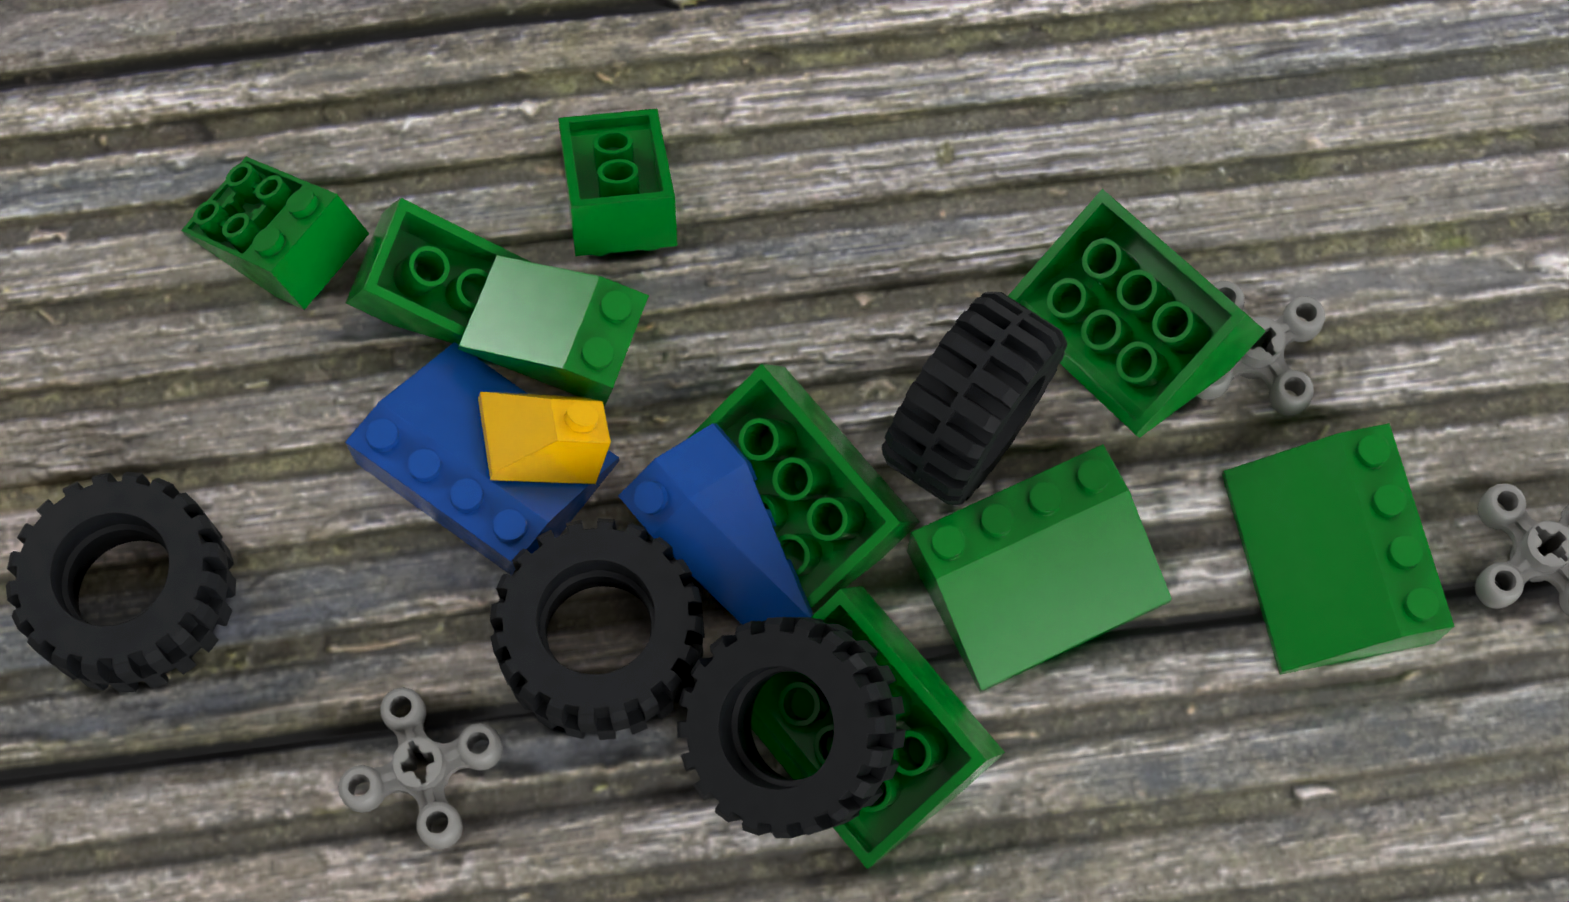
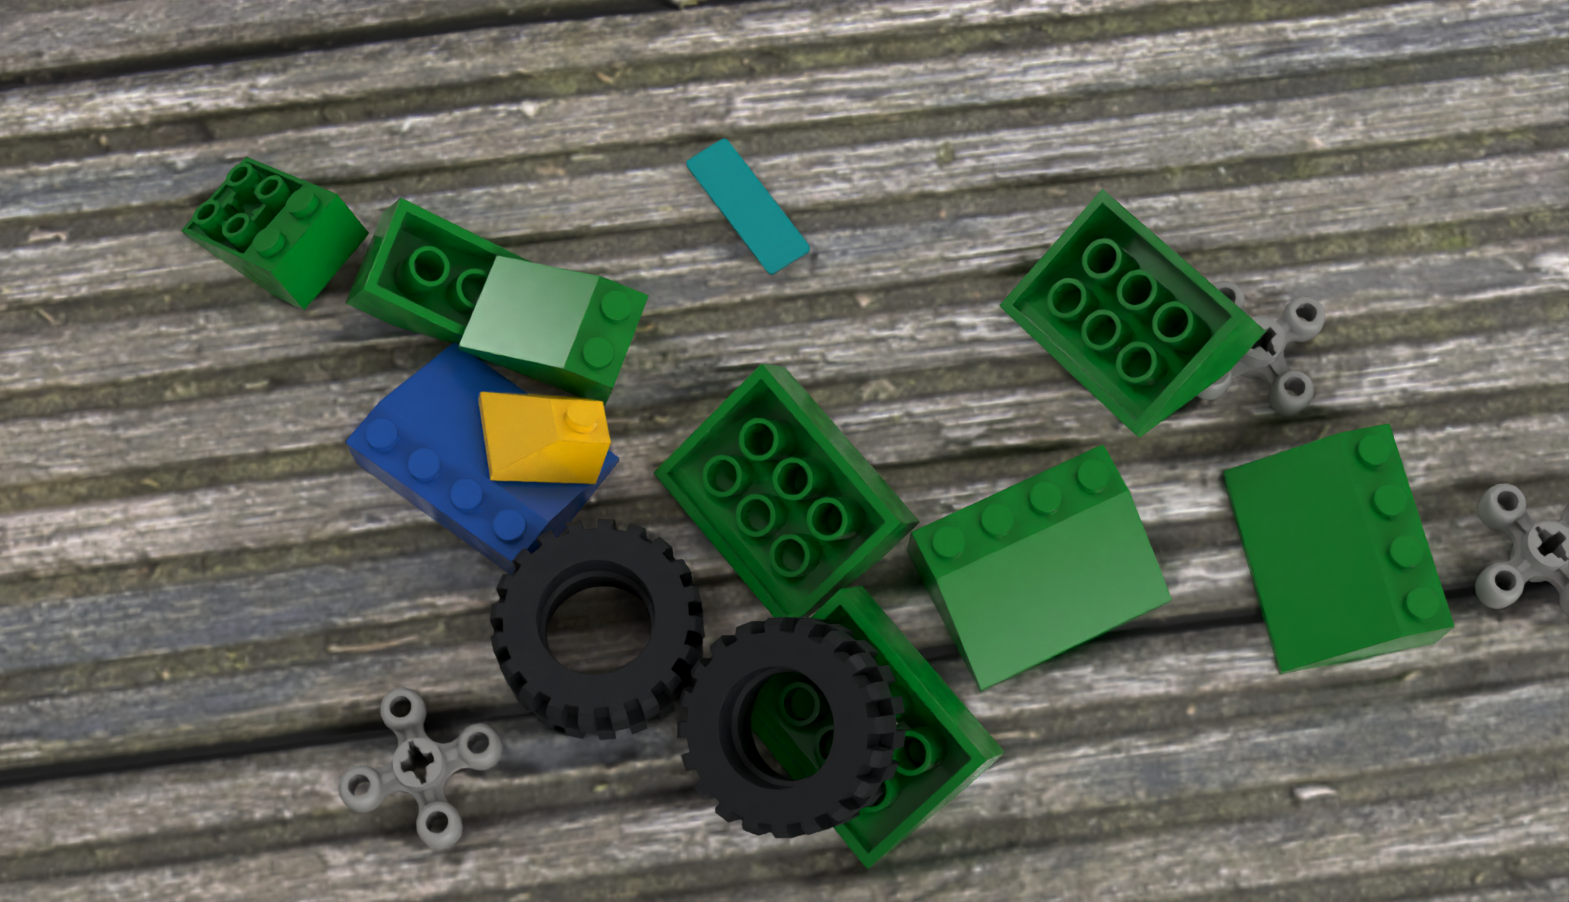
(80, 531): black tyre -> none
(618, 182): green slope -> none
(714, 519): blue wedge -> none
(748, 206): none -> teal piece
(973, 397): black tyre -> none

